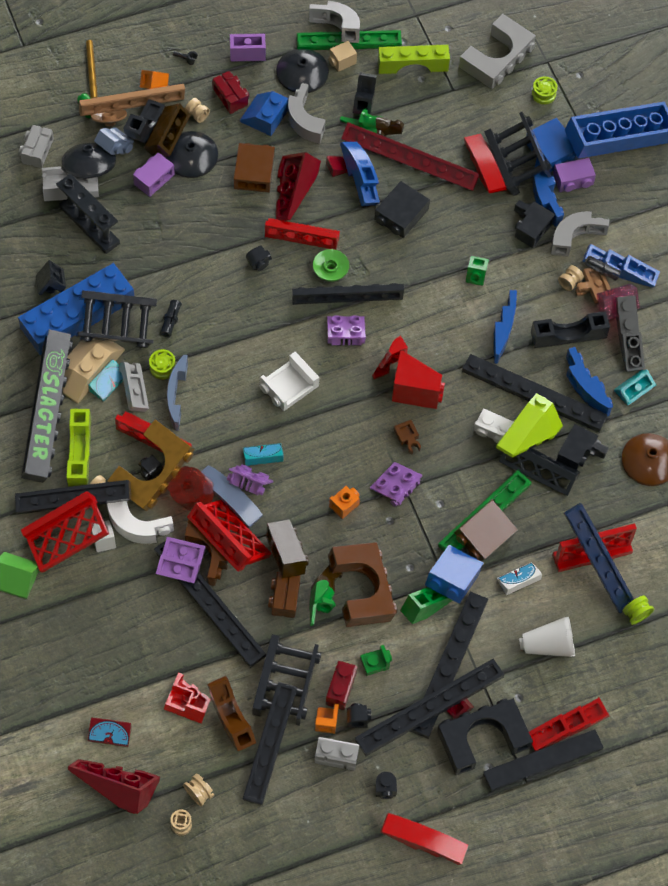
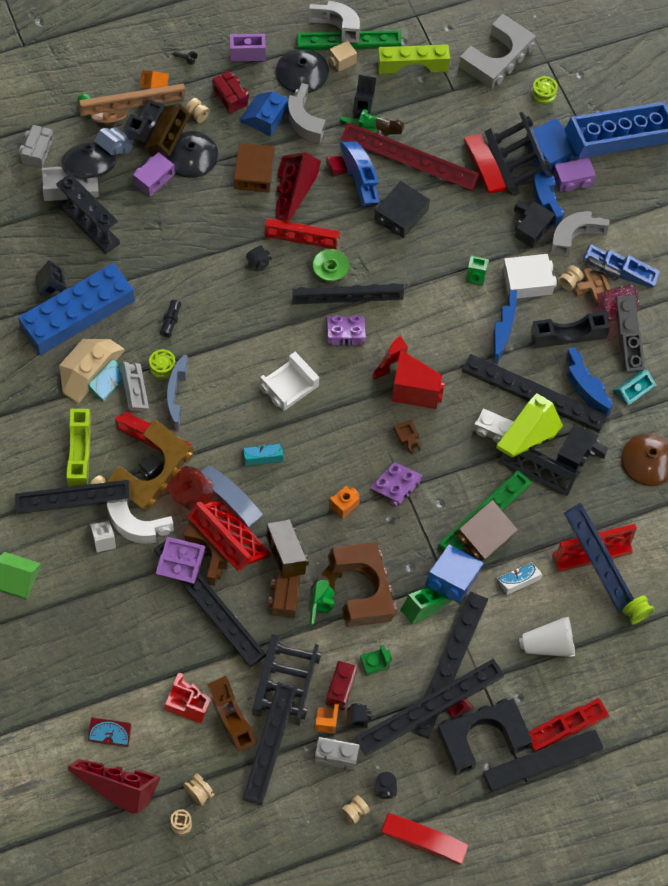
(46, 406): brick -> none
(62, 516): red fence -> none
(91, 69): pearl gold bar -> none
(126, 303): black fence -> none
(245, 472): medium lavender hinge -> none
(356, 809): none -> tan wheel
(529, 275): none -> white brick

